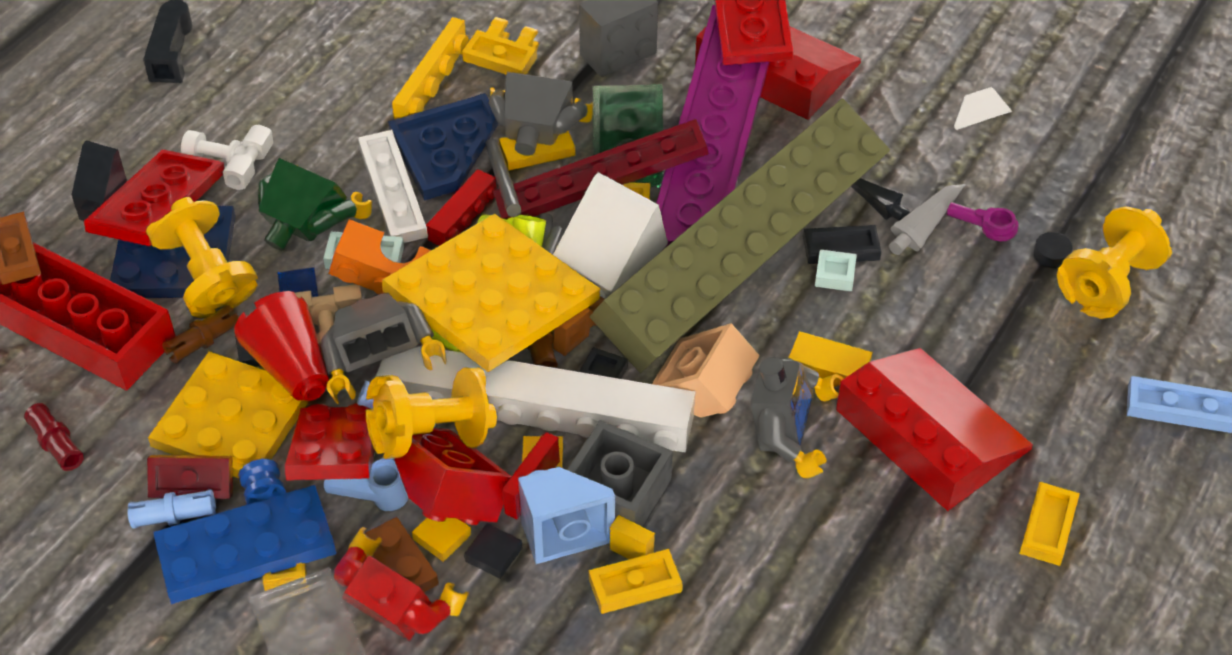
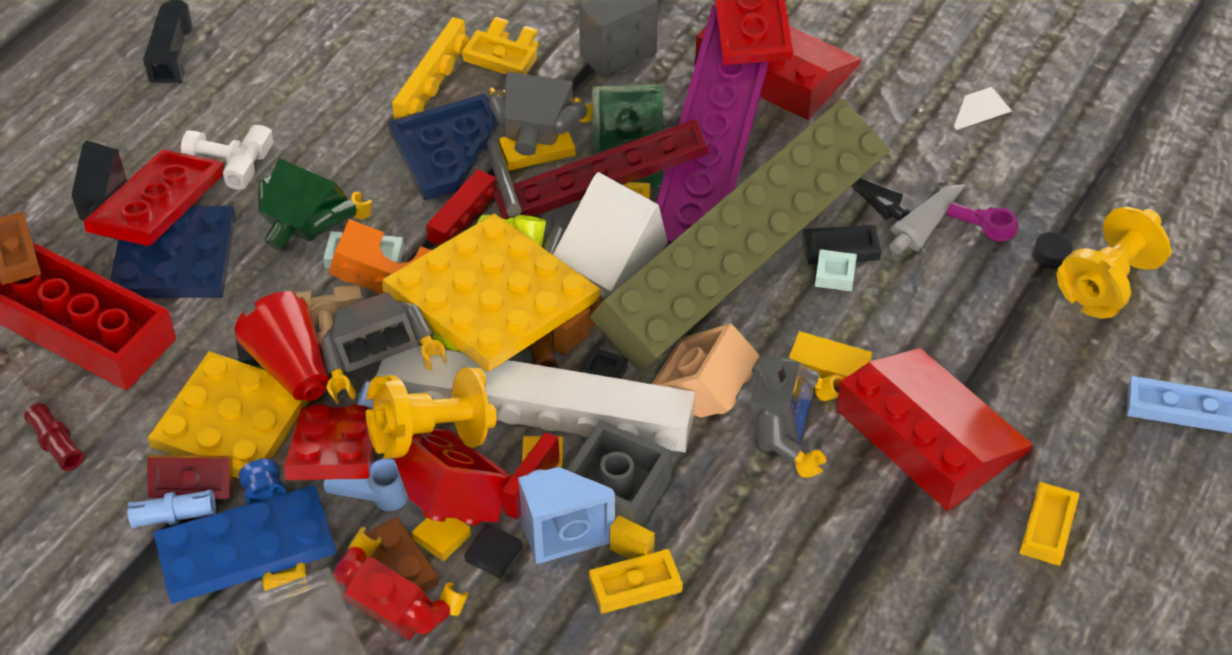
(200, 334): reddish brown pin -> none
(214, 278): yellow piece -> none
(298, 281): clear blue tile -> none
(392, 186): white plate -> none

